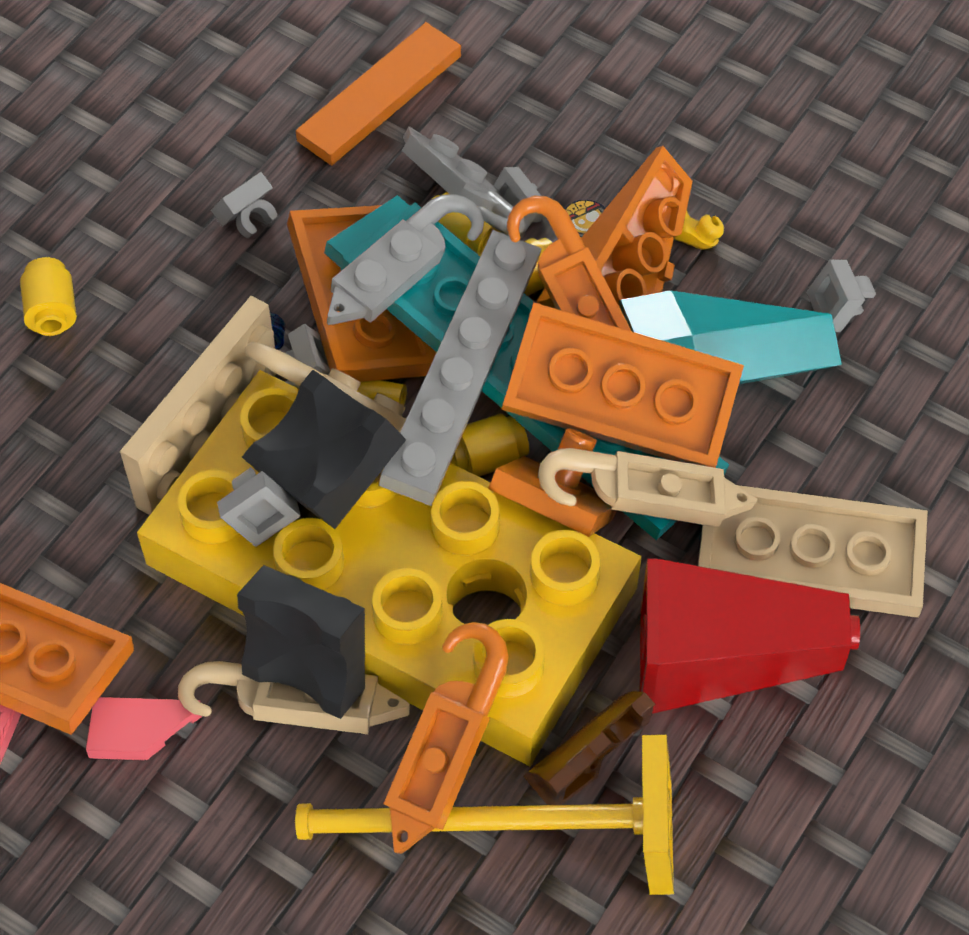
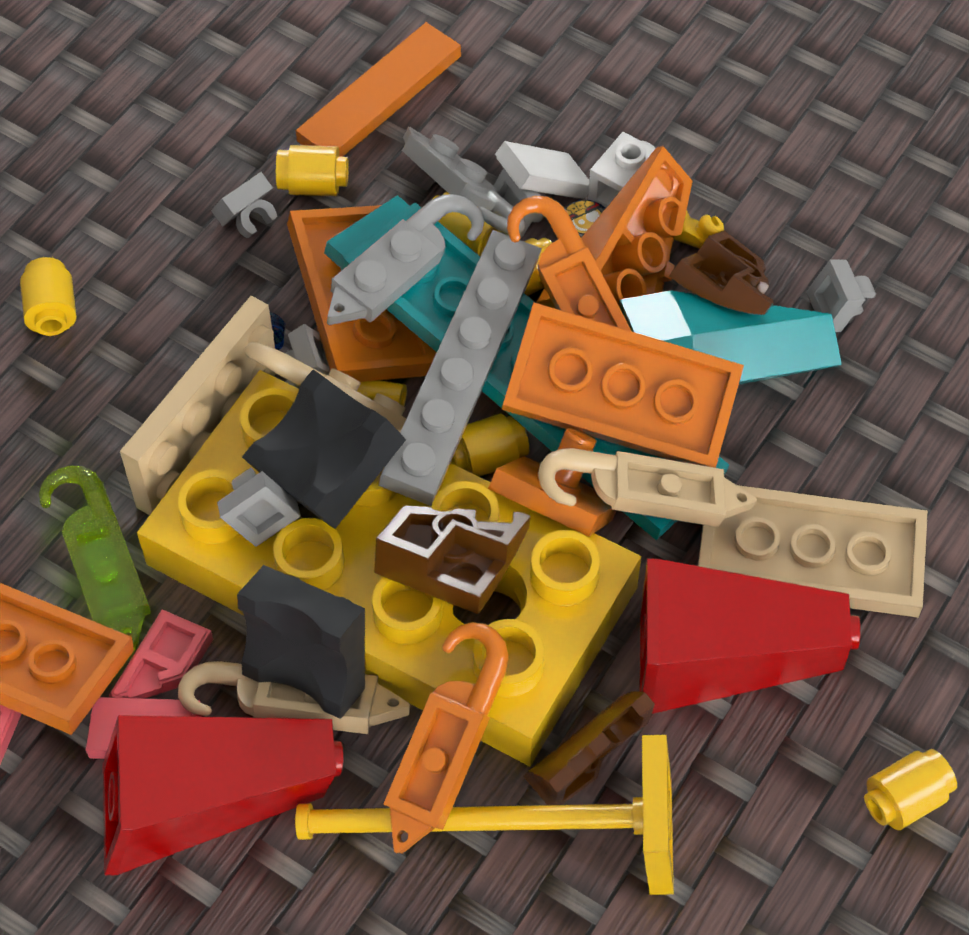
(100, 554): none -> clear neon green plate
(163, 657): none -> coral tile
(203, 777): none -> red slope
(311, 170): none -> yellow brick
(449, 553): none -> reddish brown slope
(543, 170): none -> white tile
(617, 167): none -> white brick
(726, 275): none -> reddish brown slope
(910, 789): none -> yellow brick

